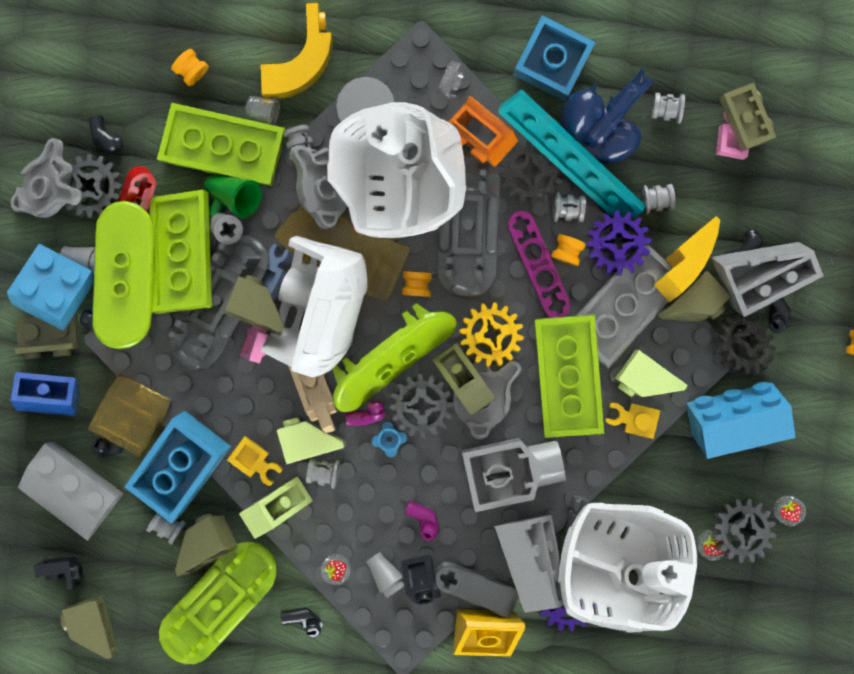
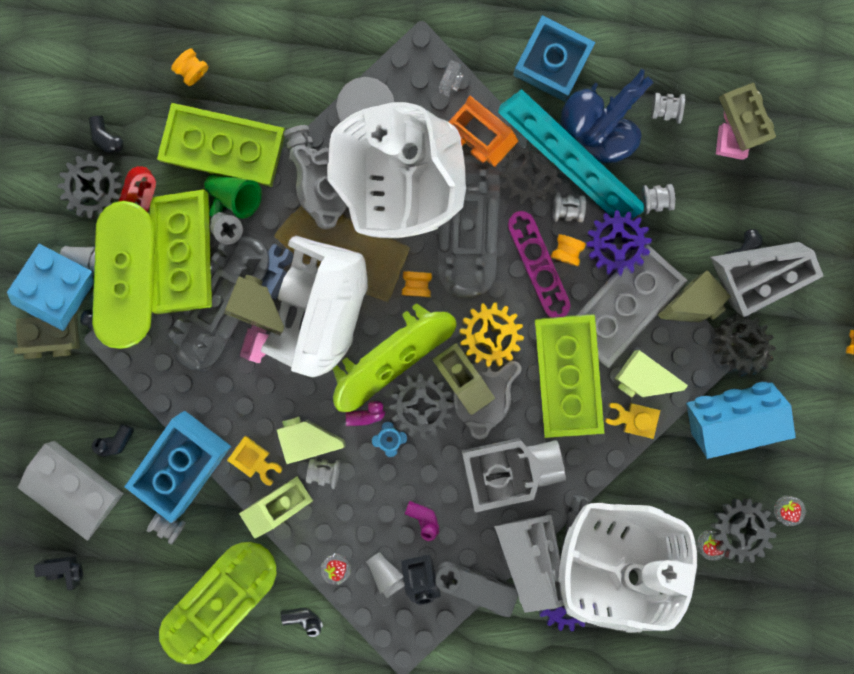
(45, 184): light grey tile -> none
(45, 394): blue brick -> none
(90, 626): olive slope -> none
(129, 415): clear yellow slope -> none
(204, 544): olive slope -> none
(263, 109): clear piece -> none
(304, 70): yellow arch -> none
(316, 399): tan hinge -> none
(486, 633): yellow slope -> none
(688, 261): yellow slope -> none
(779, 316): black arm -> none

